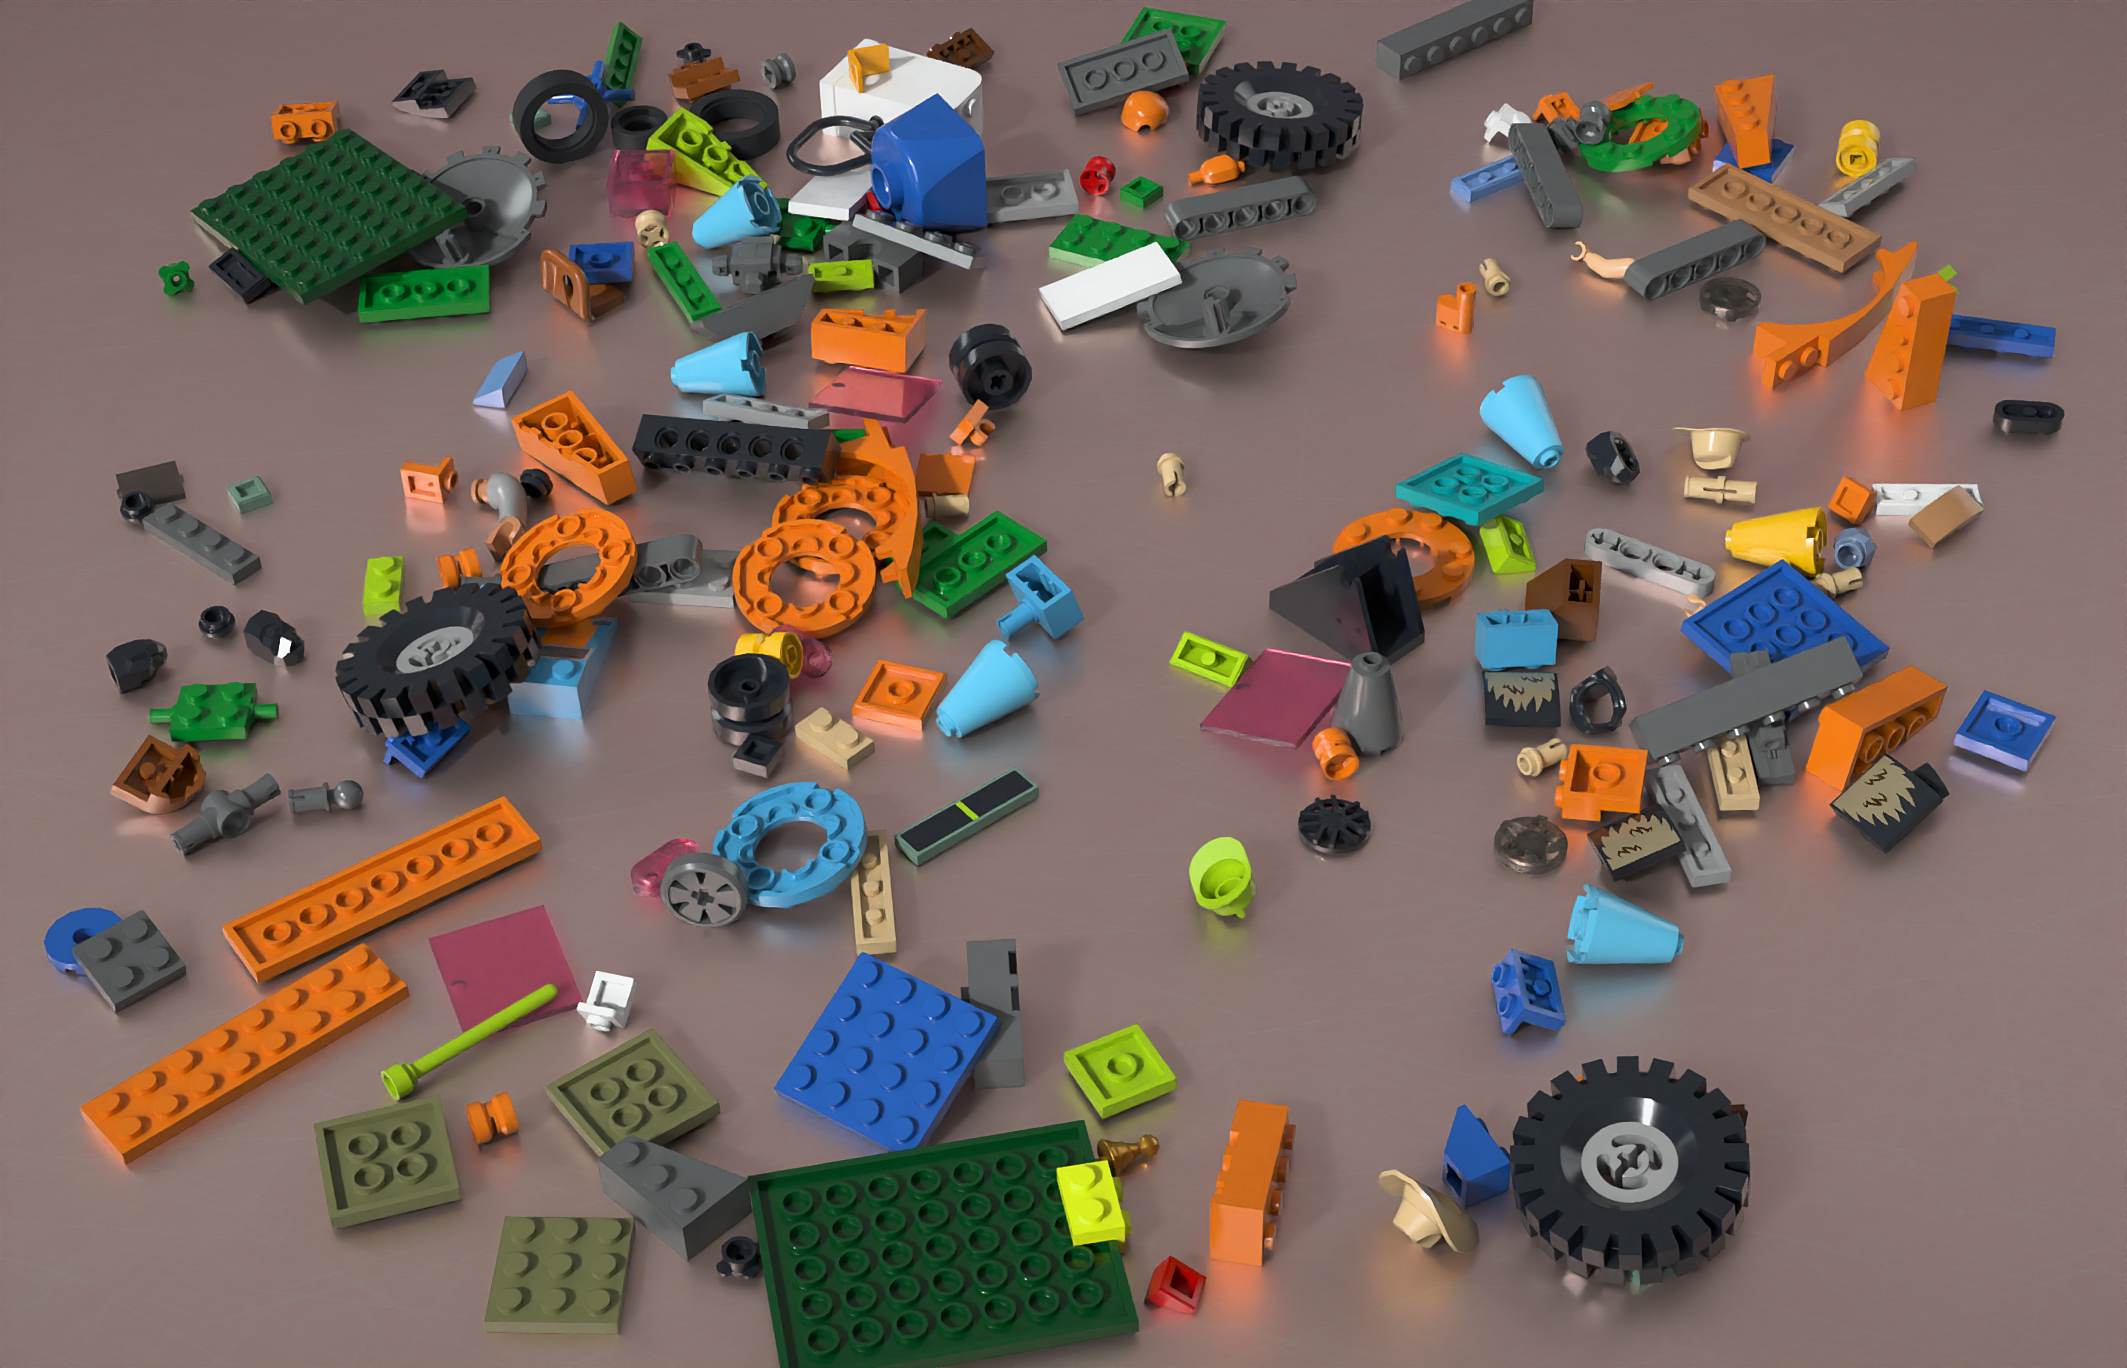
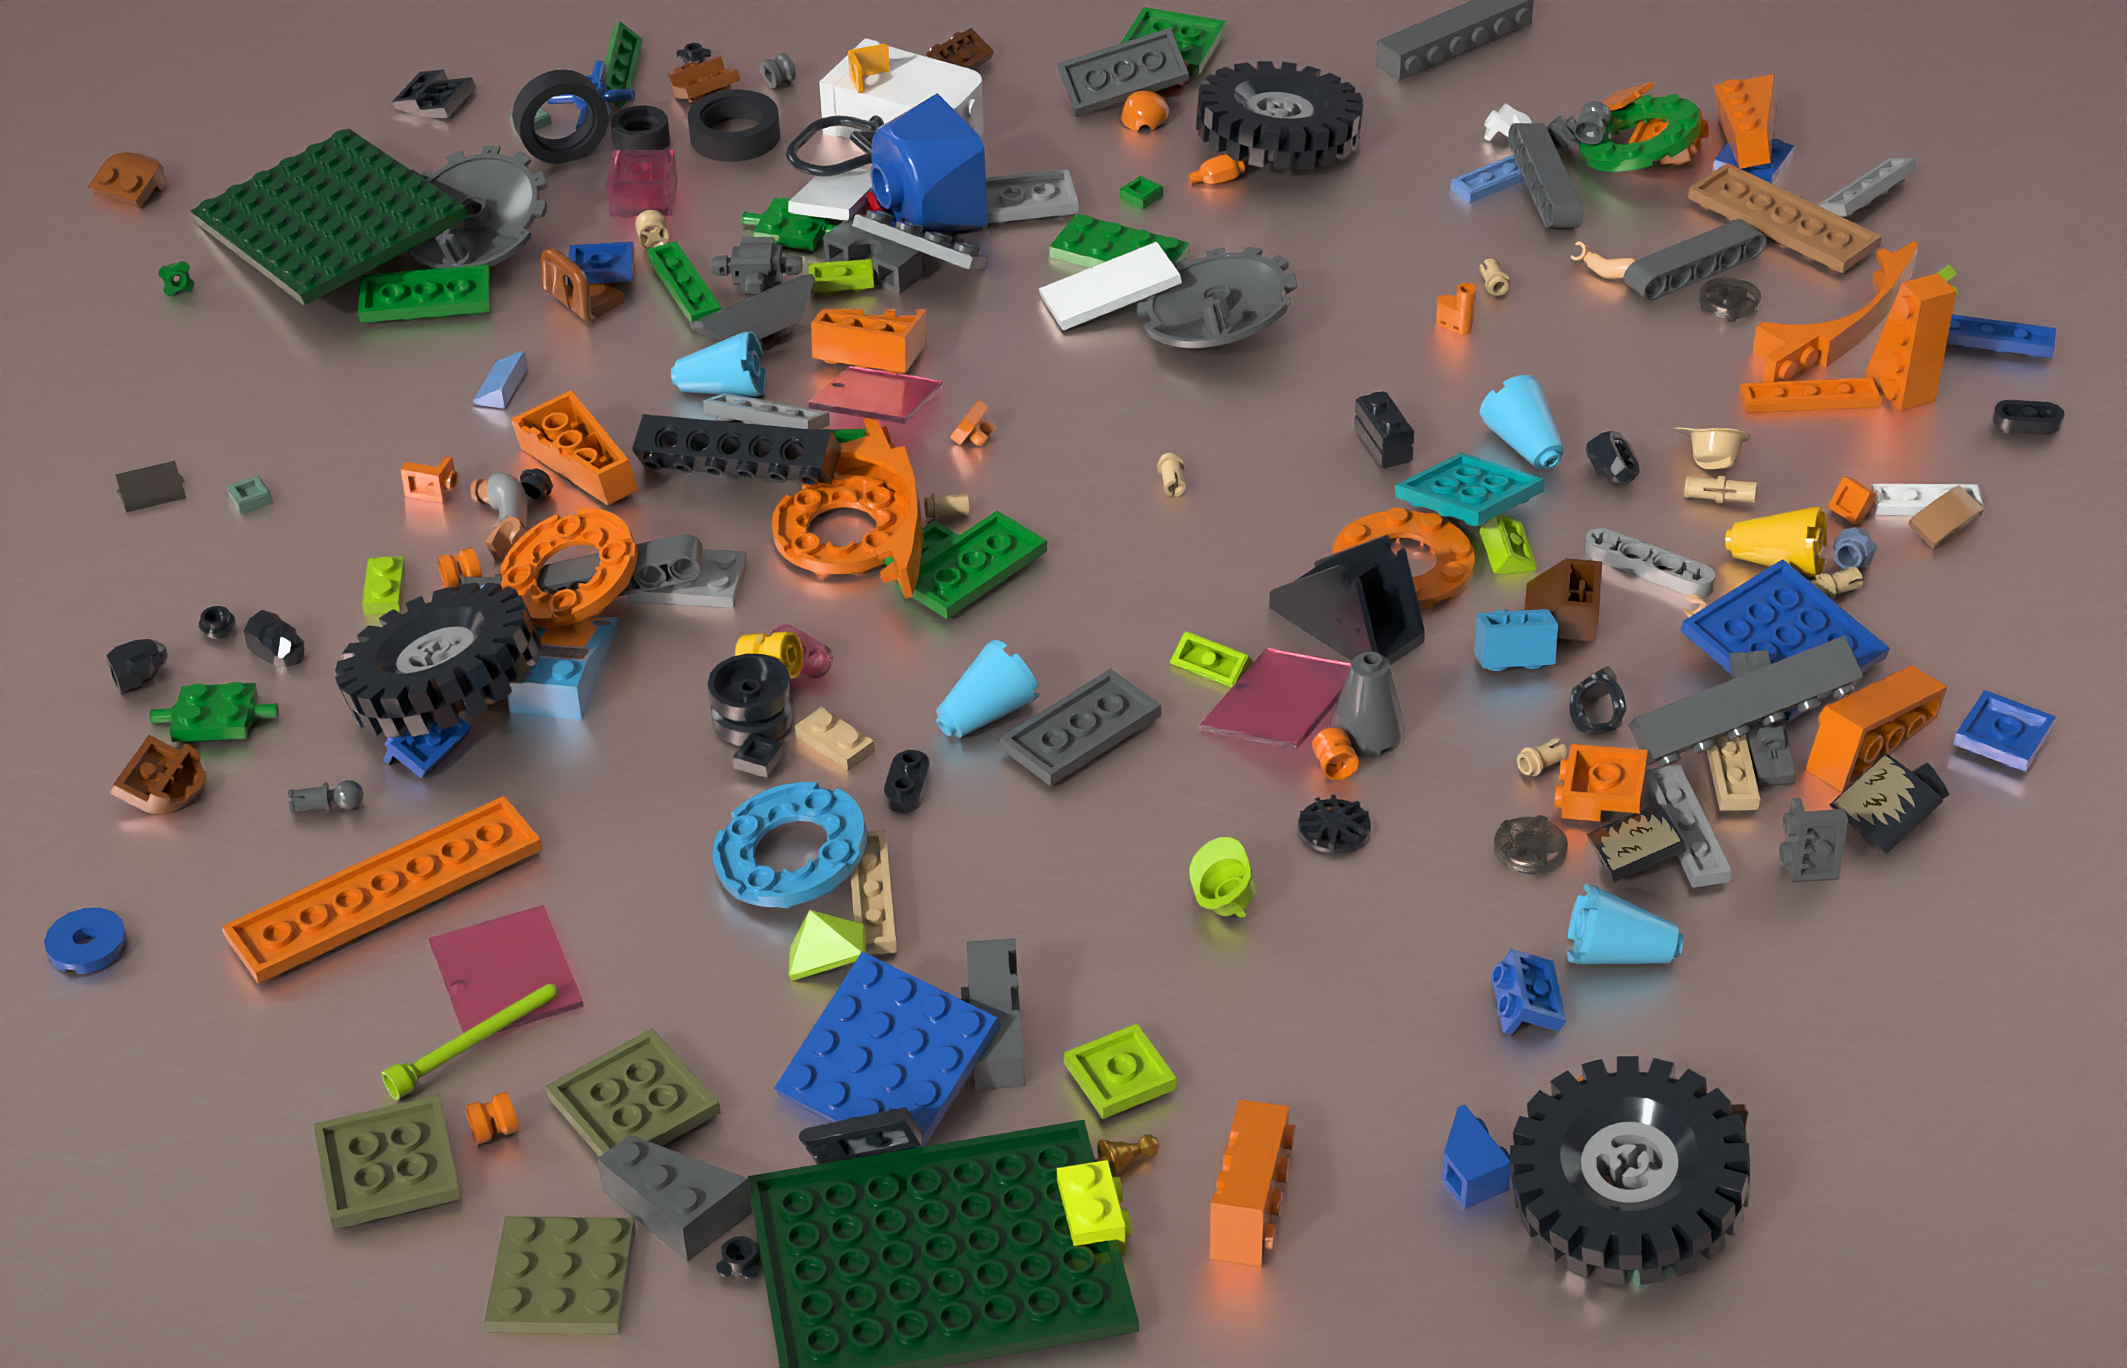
(129, 178): none -> dark orange slope
(129, 960): dark grey plate -> none
(137, 506): black plate -> none
(202, 543): dark grey plate -> none
(225, 814): dark grey pin -> none
(239, 275): black plate -> none
(243, 1053): orange plate -> none
(305, 120): orange plate -> none
(608, 1001): white bracket -> none
(649, 872): clear pink plate -> none
(699, 155): lime wedge -> none
(723, 879): dark grey wheel -> none
(739, 213): medium azure cone -> none
(796, 539): orange plate -> none
(825, 944): none -> slope
(862, 1136): none -> black hinge
(900, 695): orange tile -> none
(907, 781): none -> black plate
(944, 474): orange piece -> none
(966, 816): tile -> none
(990, 366): black wheel -> none
(1041, 600): dark azure brick -> none
(1080, 727): none -> dark grey plate
(1091, 176): red wheel -> none
(1175, 1286): red slope -> none
(1240, 208): dark grey beam -> none
(1384, 429): none -> black brick
(1429, 1214): tan hat -> none
(1521, 699): slope -> none
(1556, 105): orange bracket -> none
(1809, 395): none -> orange tile
(1813, 842): none -> dark grey bracket
(1858, 148): yellow wheel -> none

